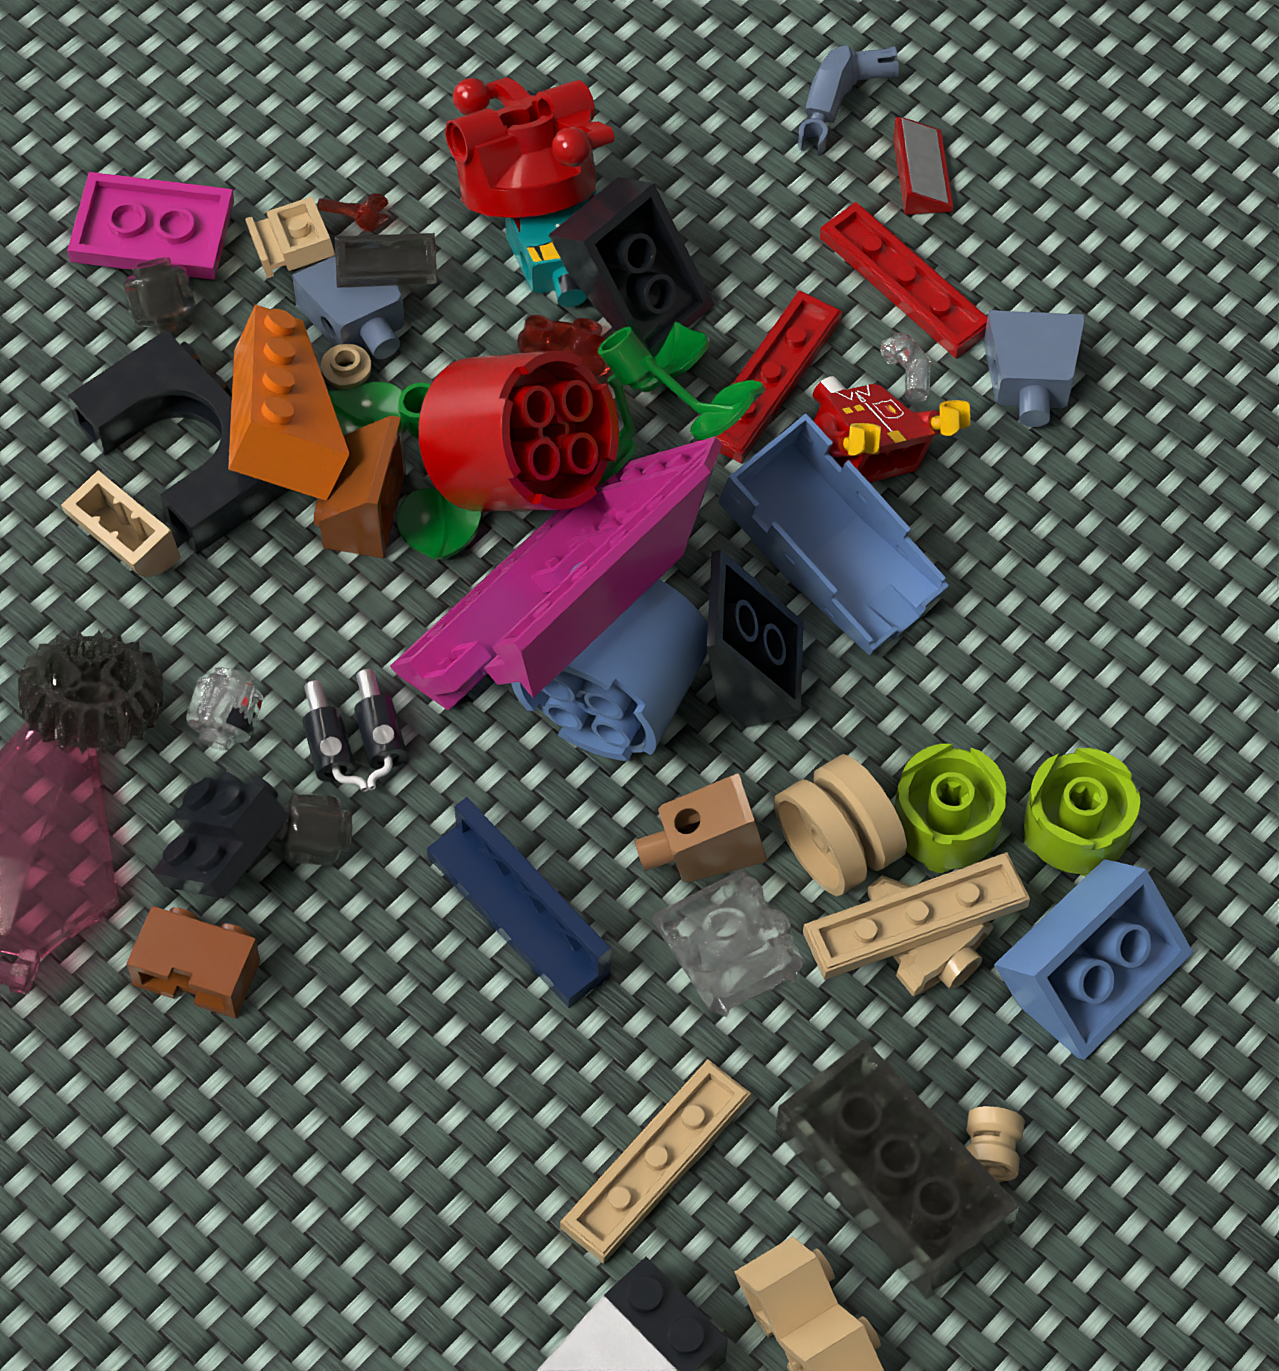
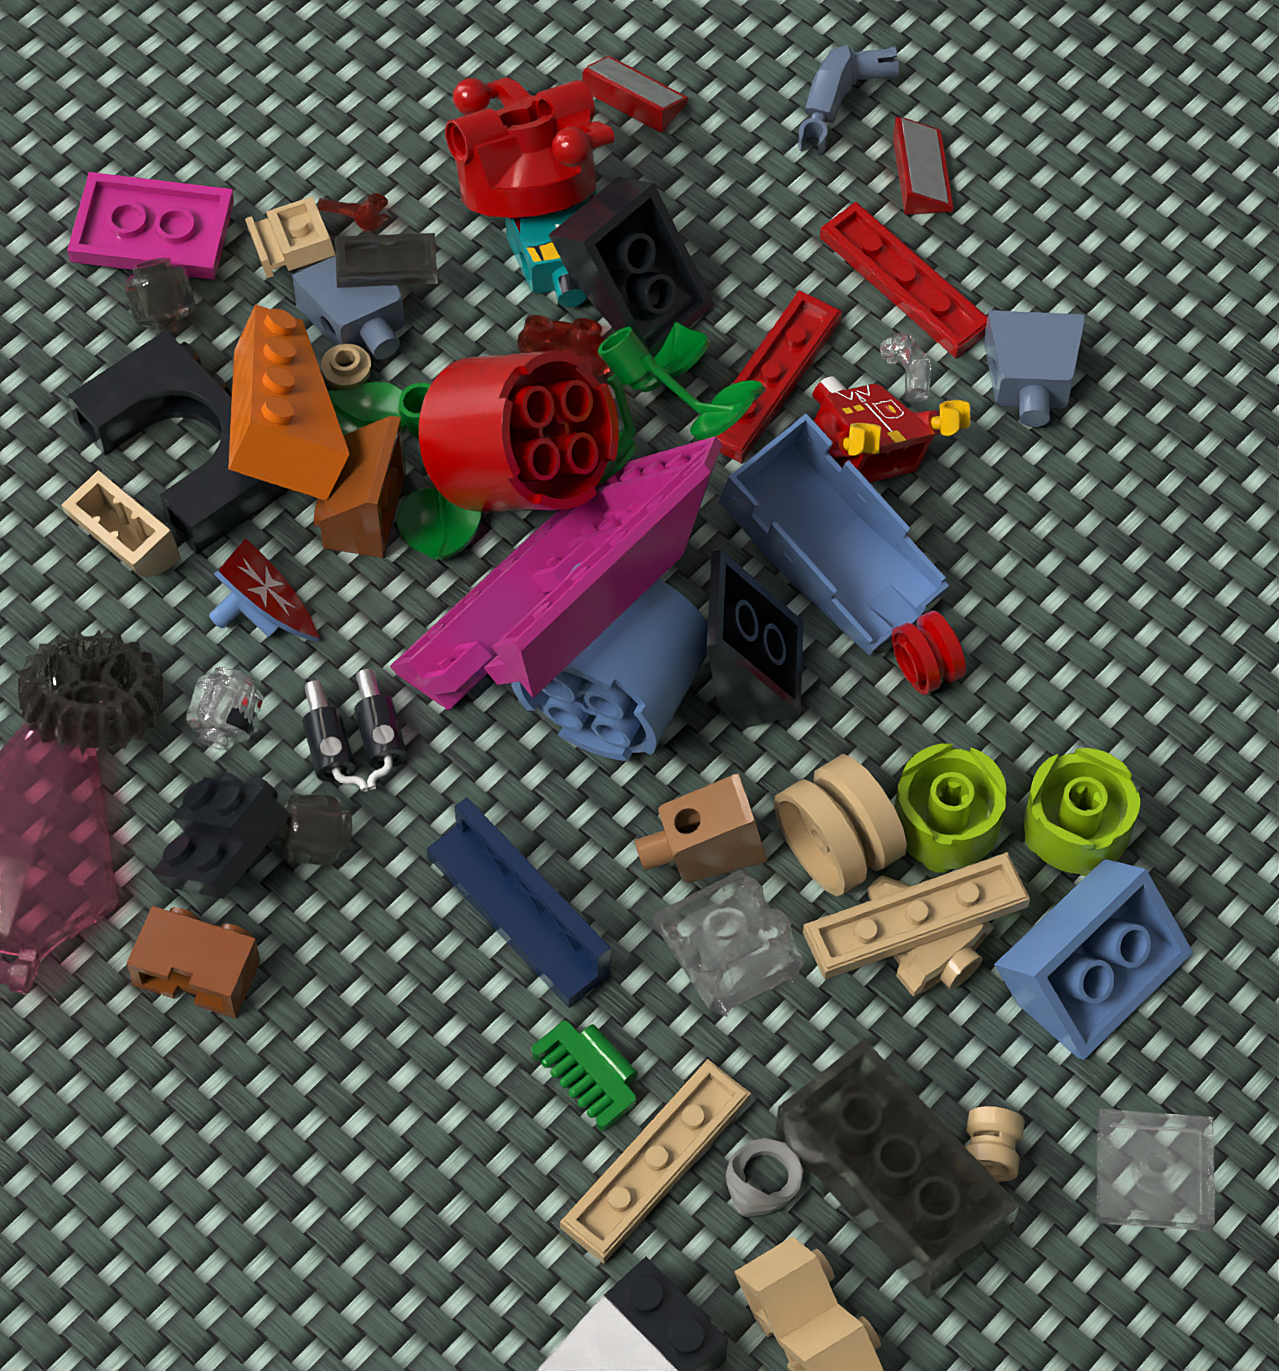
(260, 595): none -> shield
(599, 1062): none -> green piece
(633, 92): none -> red slope
(750, 1200): none -> light grey piece
(928, 652): none -> red wheel
(1155, 1170): none -> clear plate

